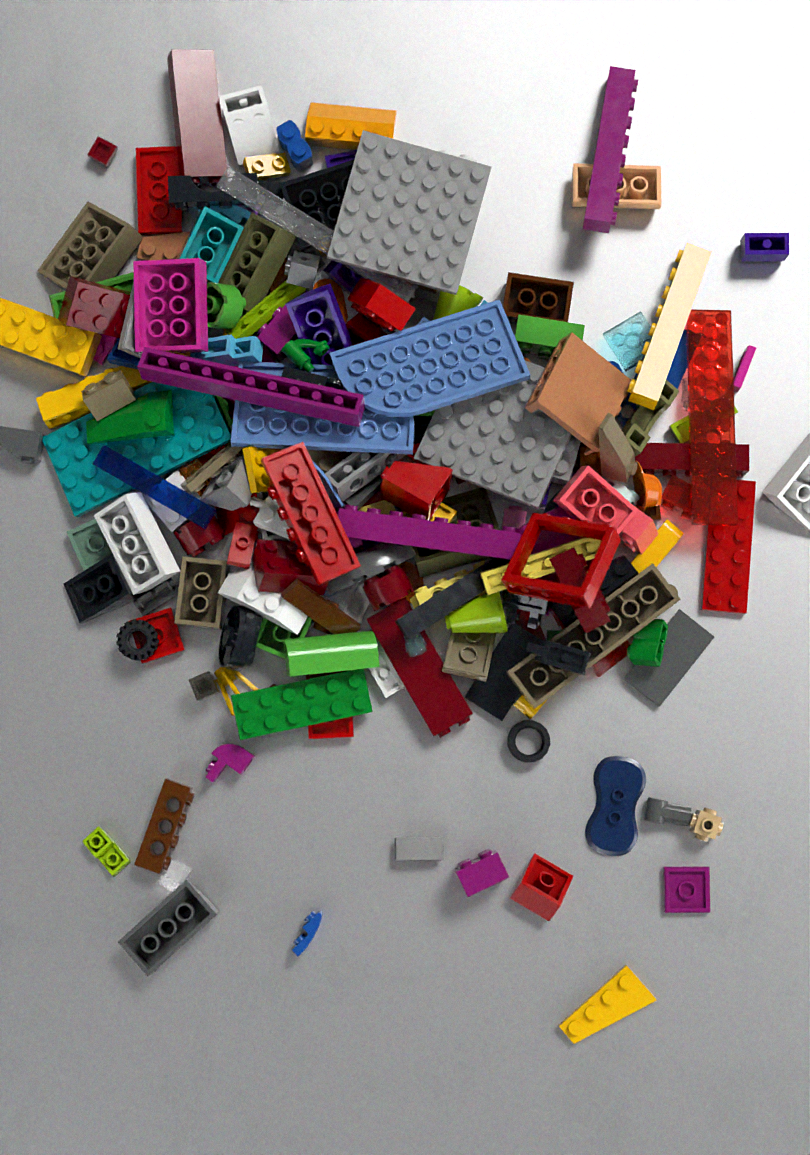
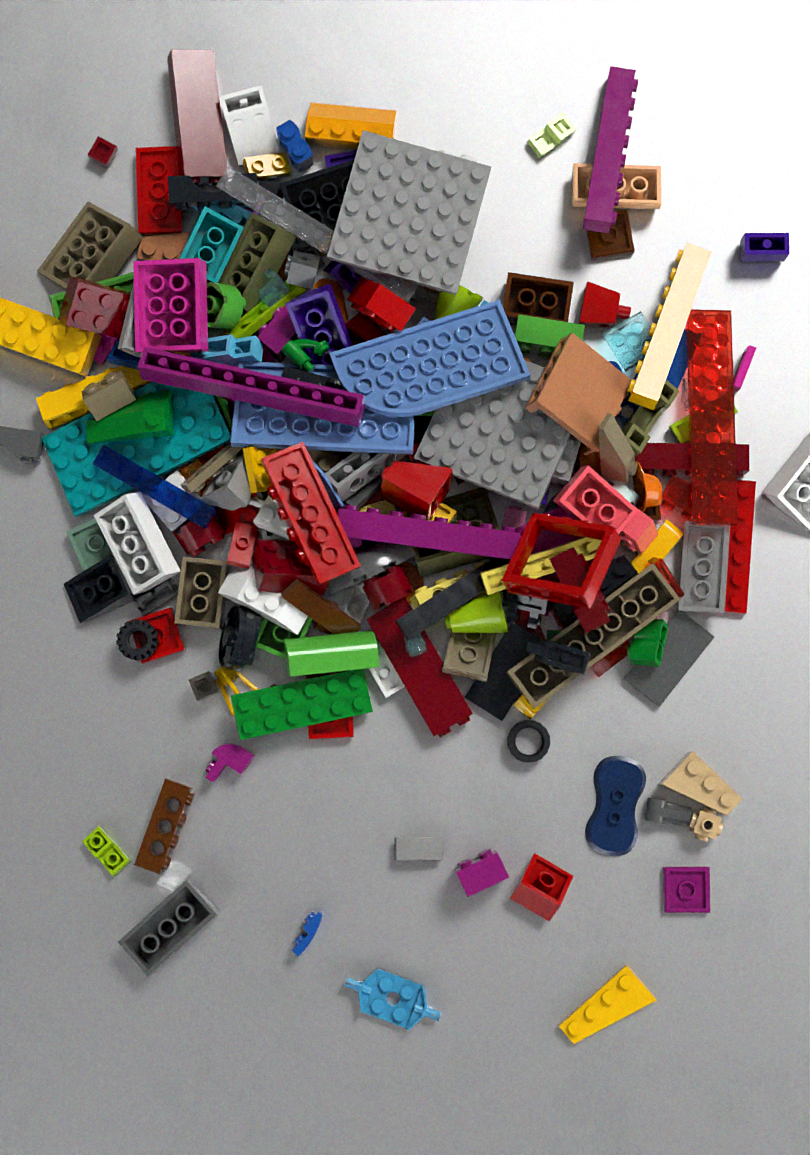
(273, 290): none -> clear light blue panel
(406, 1012): none -> dark azure plate
(551, 136): none -> yellowish green slope
(601, 307): none -> red torso
(616, 243): none -> reddish brown tile
(664, 570): none -> clear red tile
(700, 783): none -> tan wedge
(704, 568): none -> light grey plate

